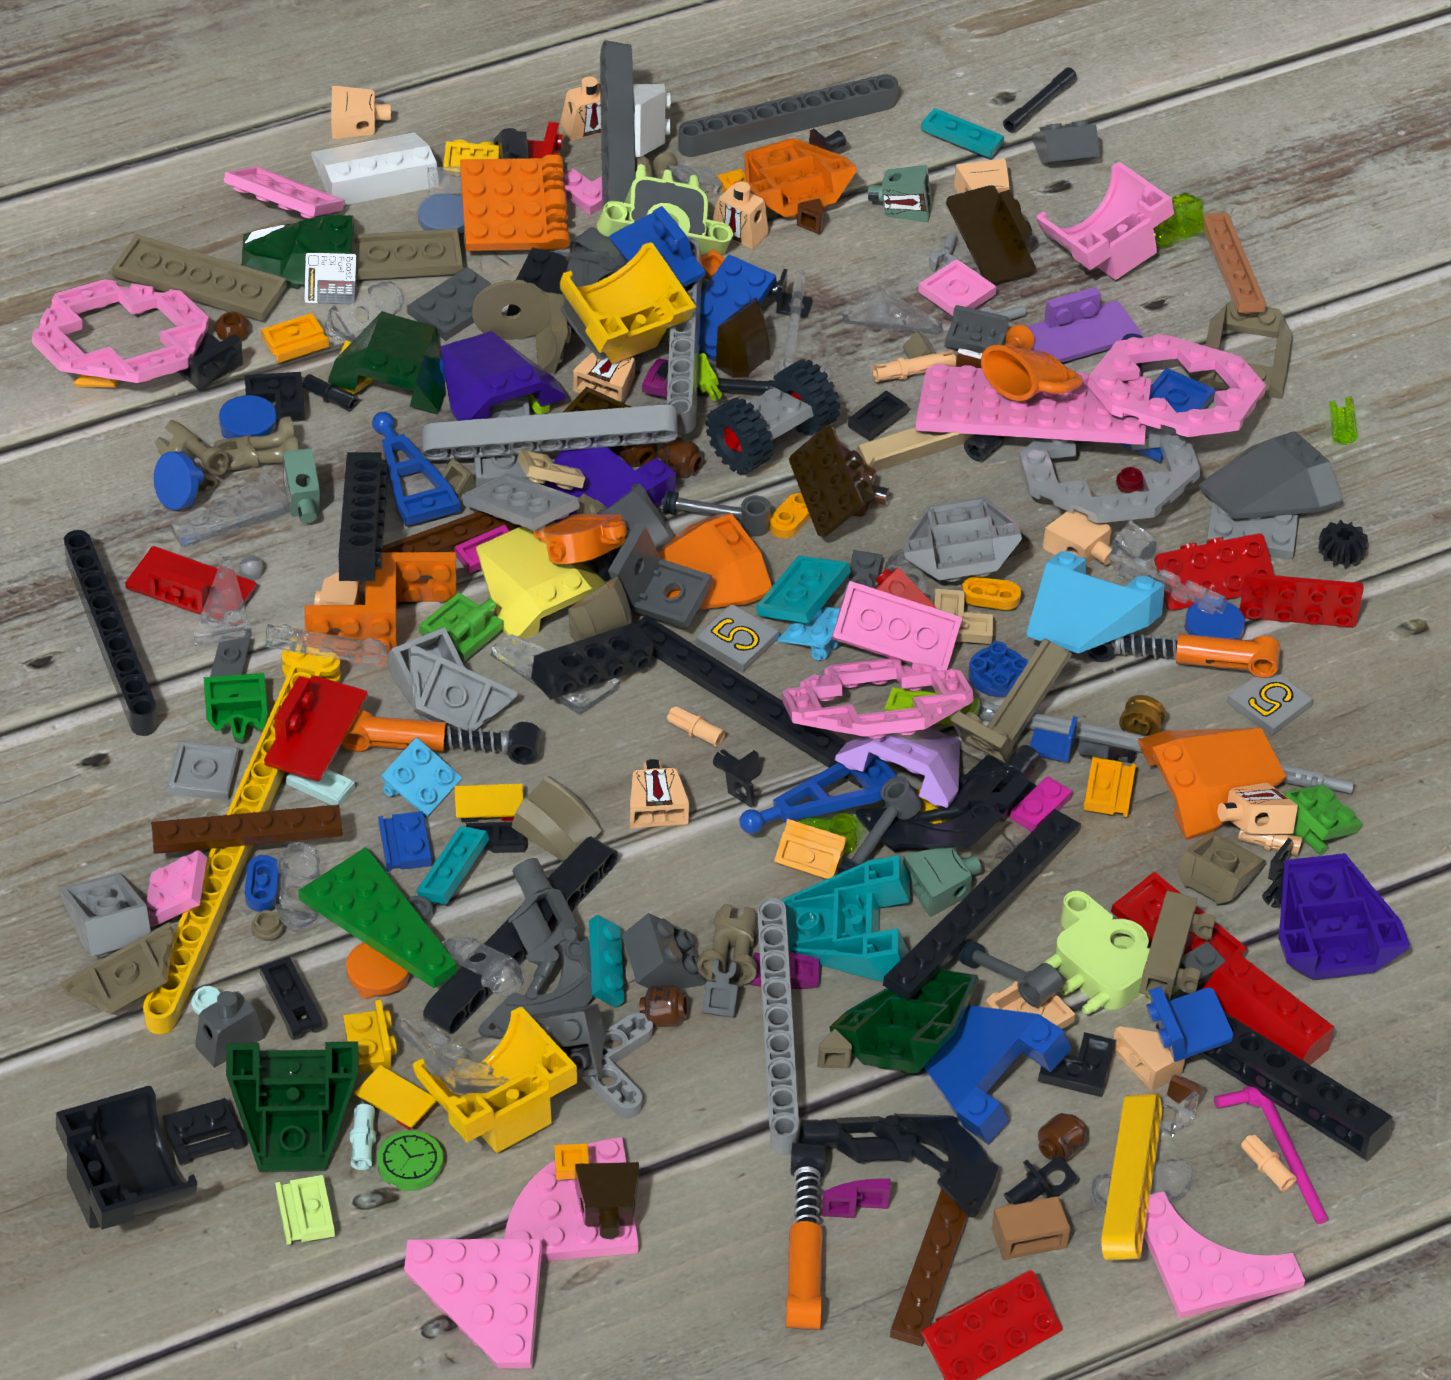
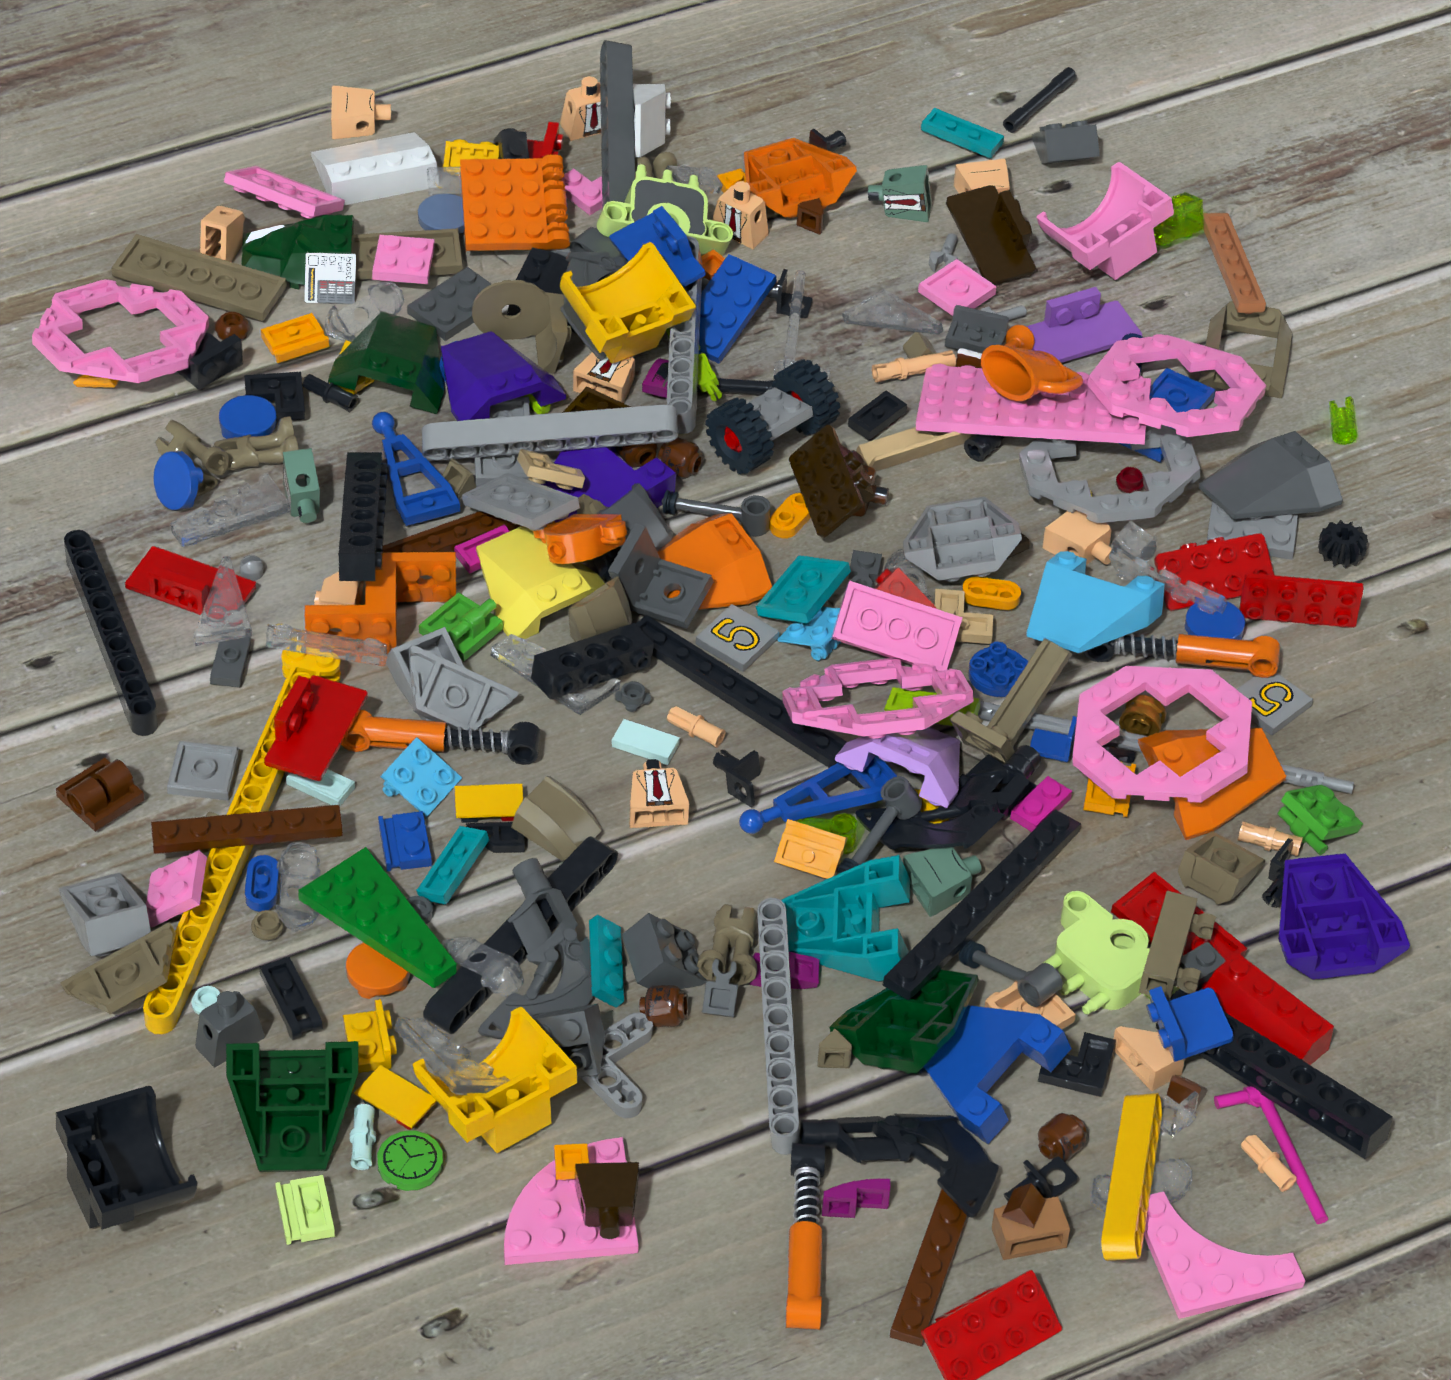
(101, 793): none -> reddish brown plate
(201, 1124): black plate -> none
(224, 229): none -> light nougat torso
(236, 702): green plate -> none
(403, 259): none -> bright pink plate
(484, 1290): bright pink plate -> none
(632, 695): none -> dark grey plate
(645, 741): none -> light aqua tile
(743, 341): dark brown slope -> none
(787, 115): dark grey beam -> none
(1024, 1205): none -> reddish brown slope
(1158, 780): none -> bright pink plate
(1259, 810): light nougat torso -> none

